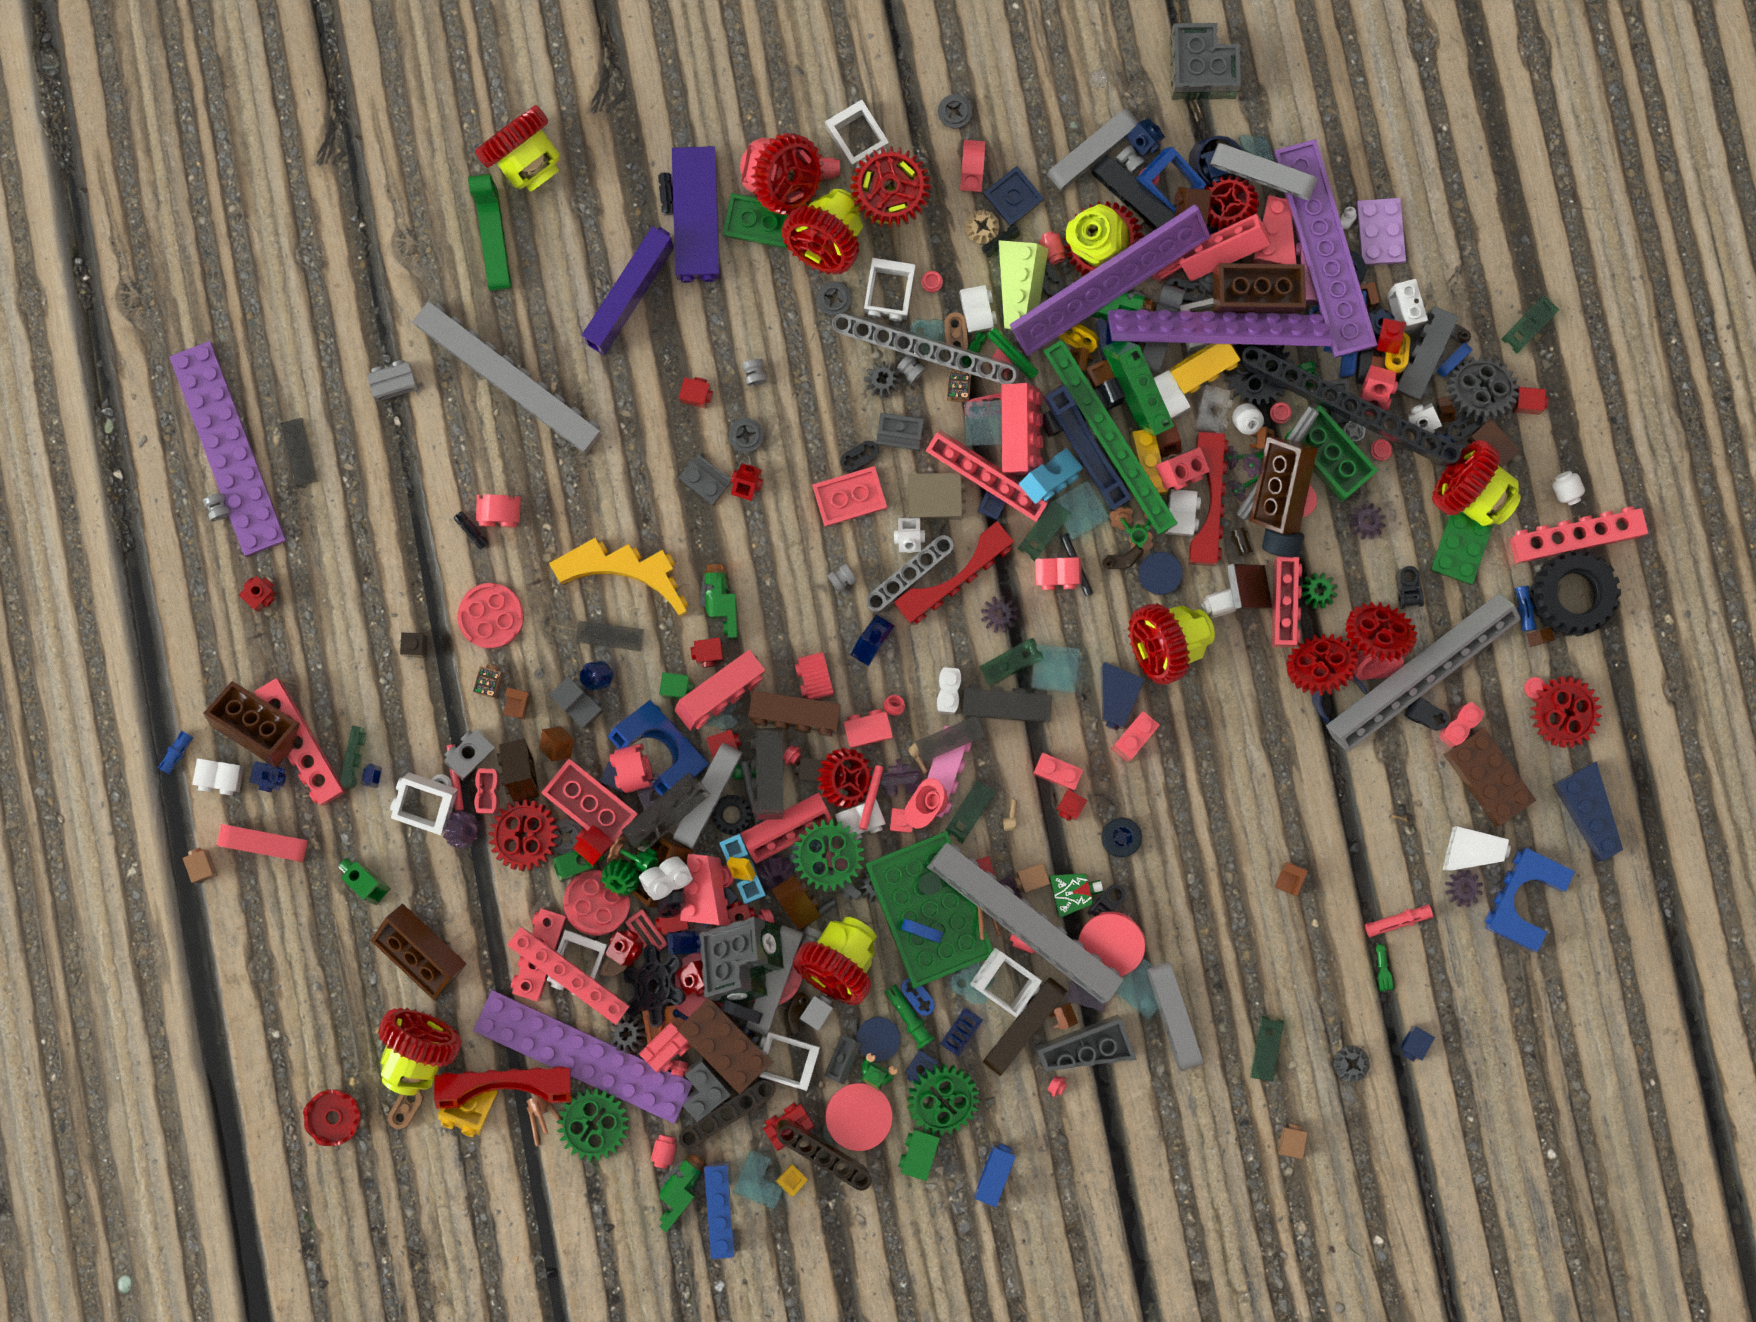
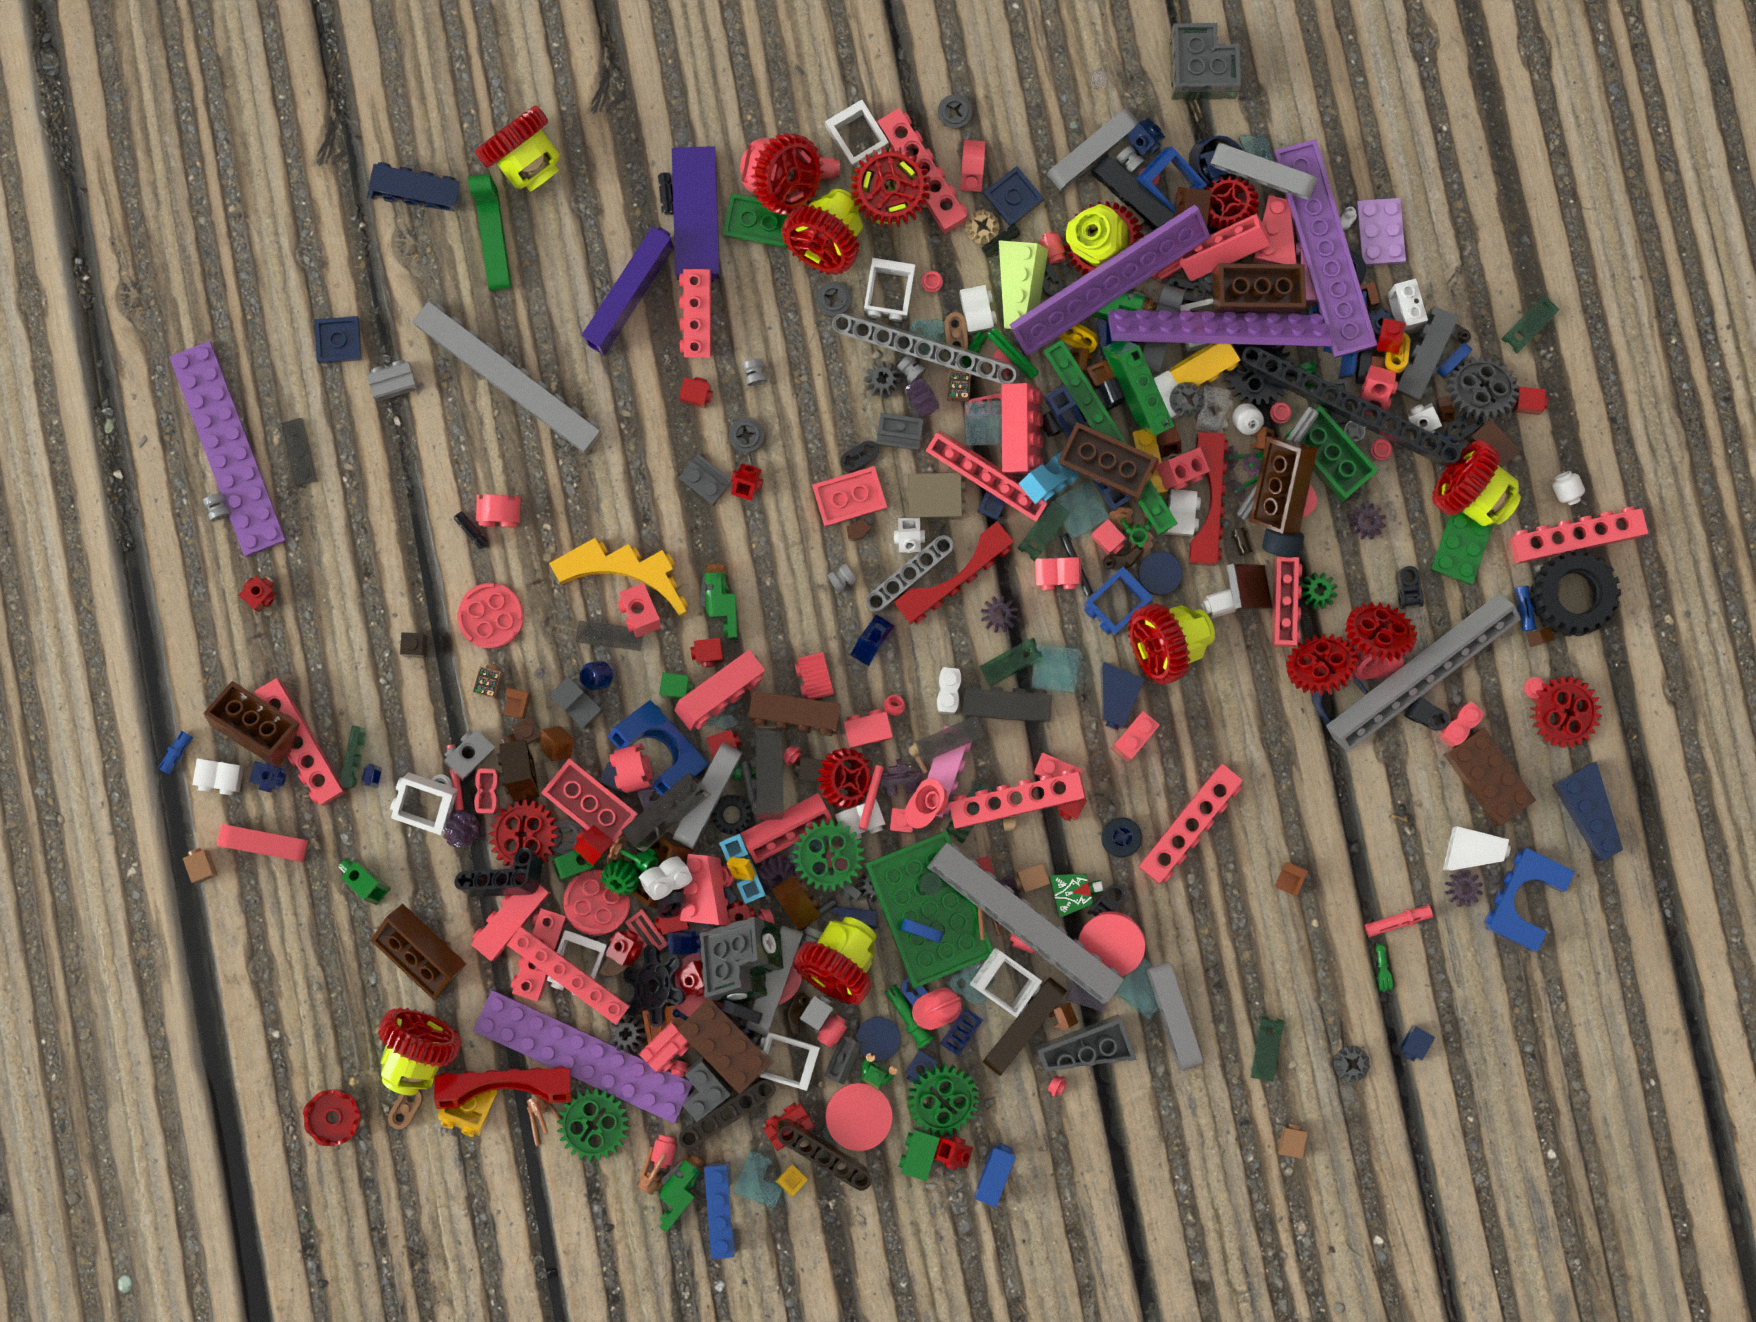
(338, 339): none -> dark blue plate
(413, 187): none -> dark blue wedge
(507, 921): none -> coral brick
(520, 880): none -> black beam
(524, 730): none -> reddish brown plate
(638, 598): none -> coral brick
(649, 1181): none -> nougat plant
(697, 312): none -> coral brick
(832, 1030): none -> coral brick
(858, 531): none -> reddish brown piece
(866, 916): none -> clear blue slope
(922, 397): none -> clear purple gear
(936, 1008): none -> coral piece
(946, 219): none -> coral brick
(953, 1153): none -> red brick
(960, 806): none -> coral brick
(1108, 461): none -> reddish brown brick
(1108, 538): none -> coral brick
(1133, 585): none -> blue window
(1176, 399): none -> dark grey gear
(1221, 776): none -> coral brick

